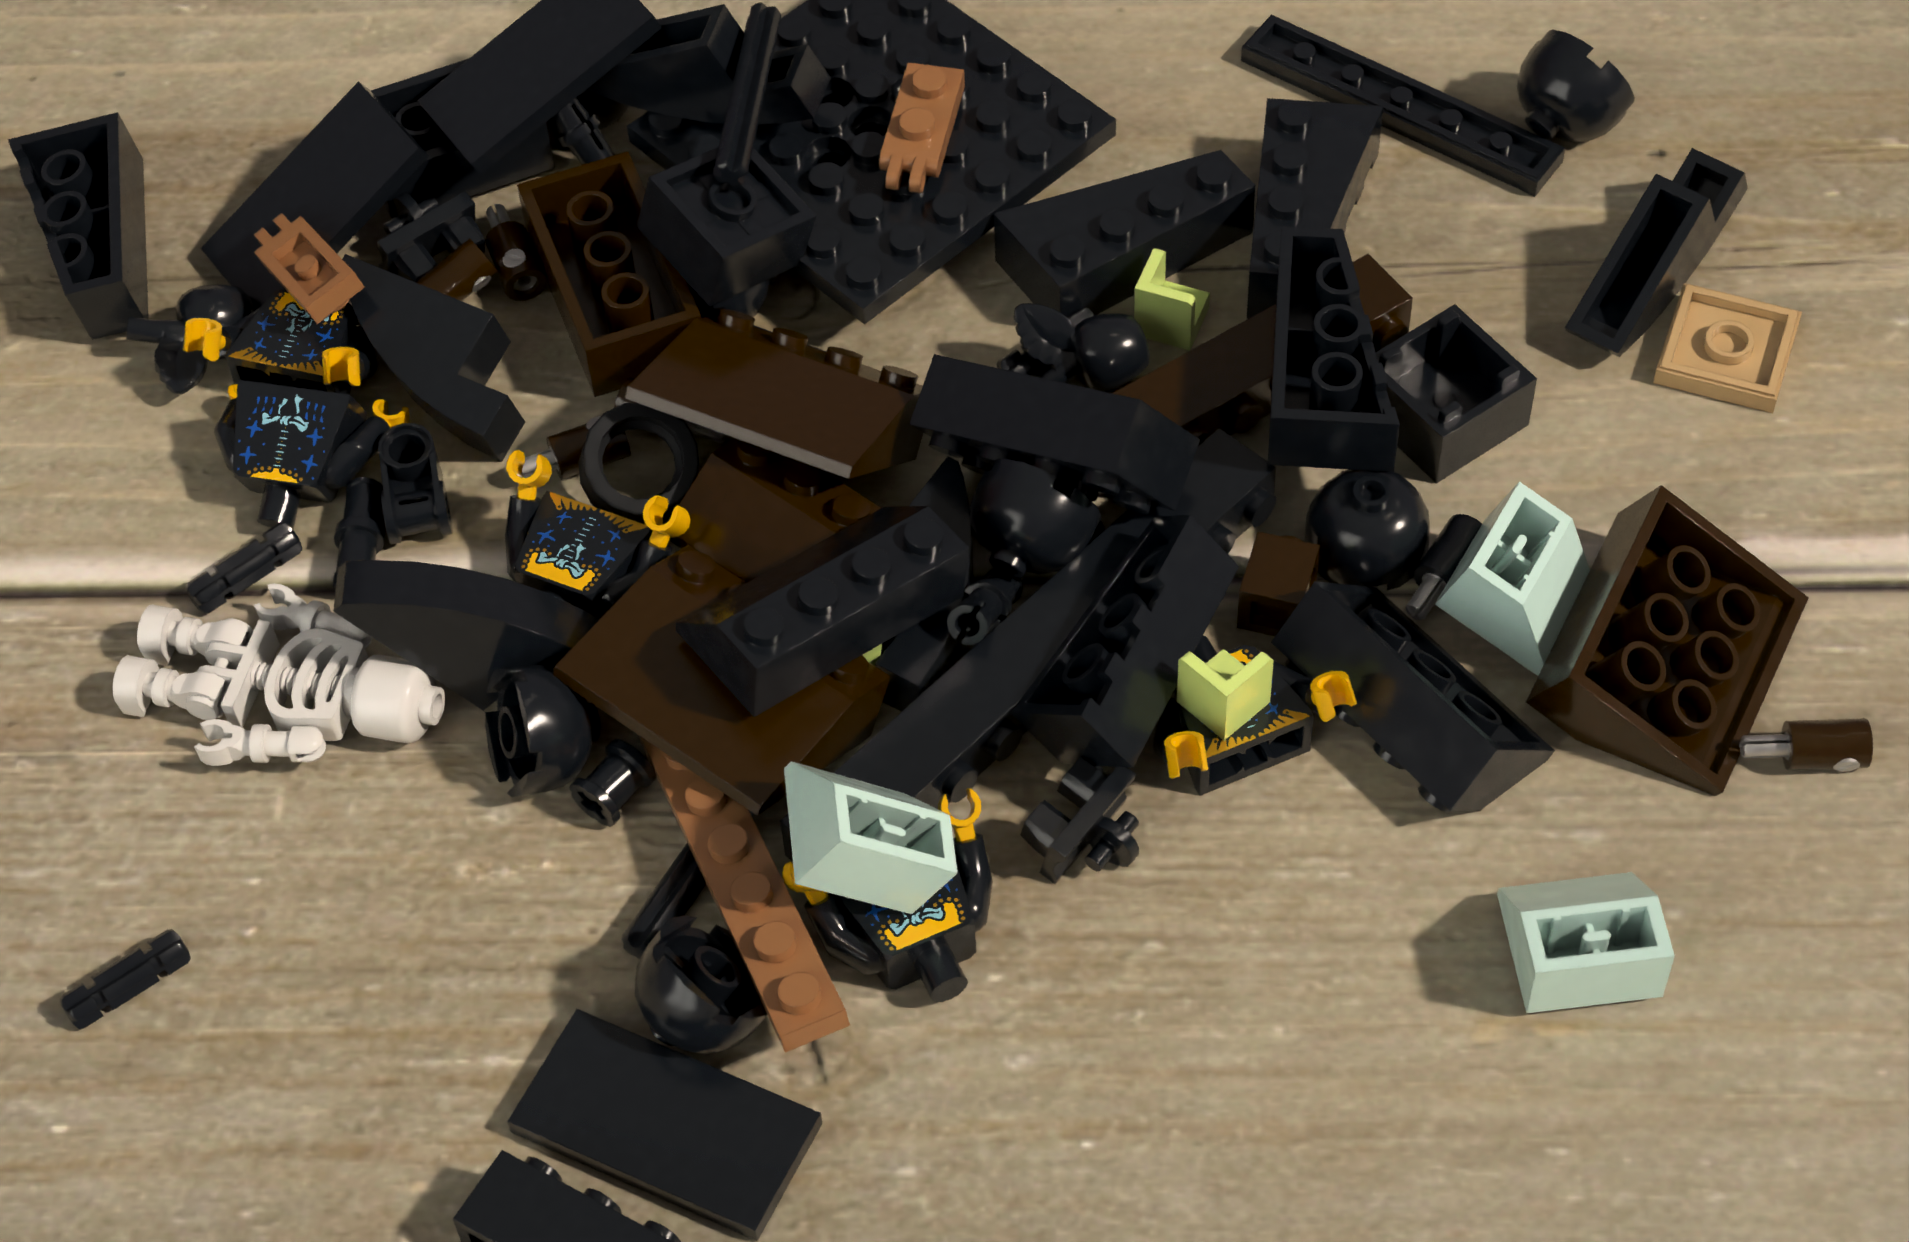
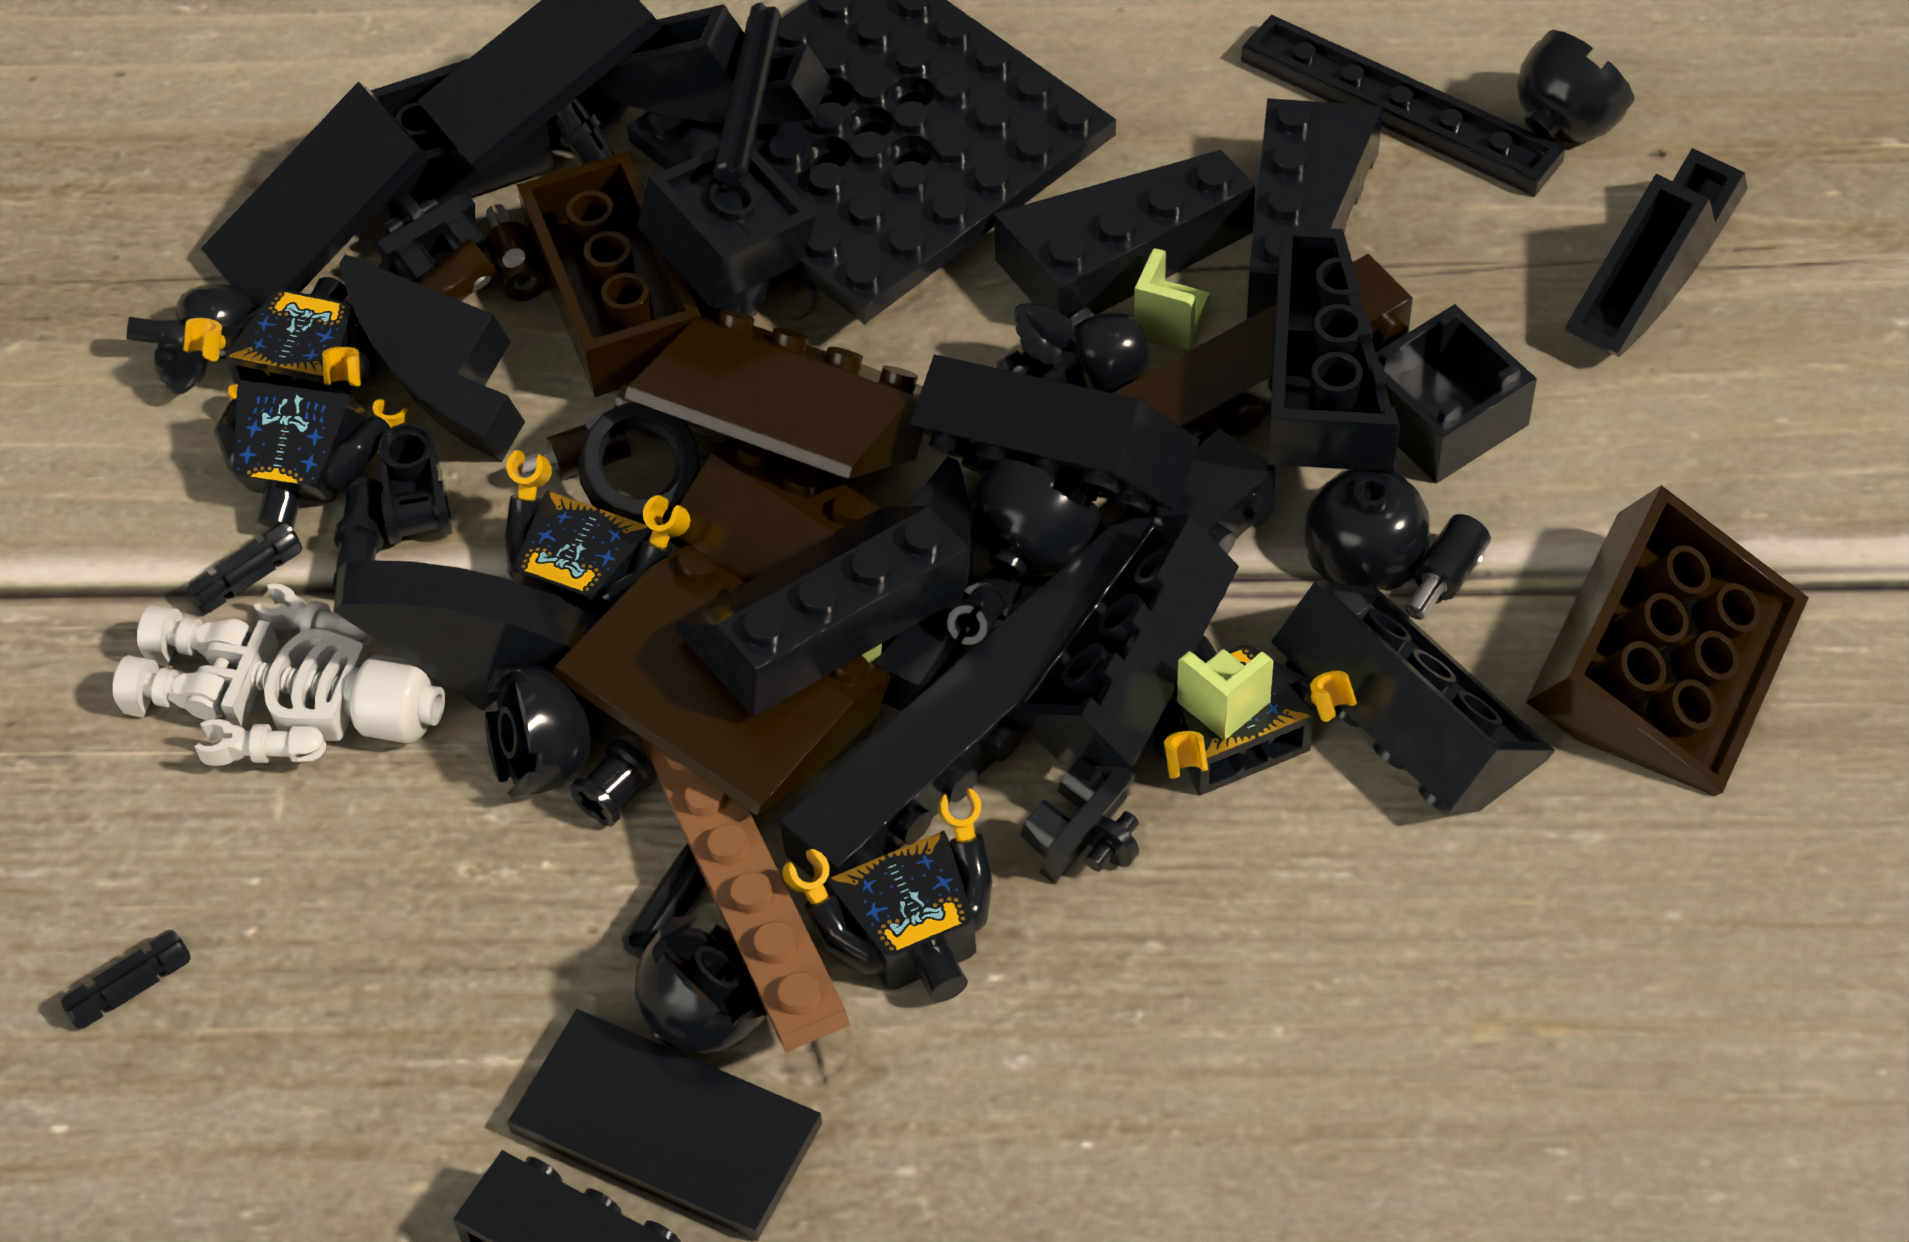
(92, 213): black wedge -> none
(307, 267): medium nougat hinge -> none
(866, 840): light aqua slope -> none
(921, 124): medium nougat hinge -> none
(1275, 581): dark brown brick -> none
(1519, 577): light aqua slope -> none
(1586, 941): light aqua slope -> none
(1727, 347): tan tile -> none
(1815, 744): dark brown piece -> none

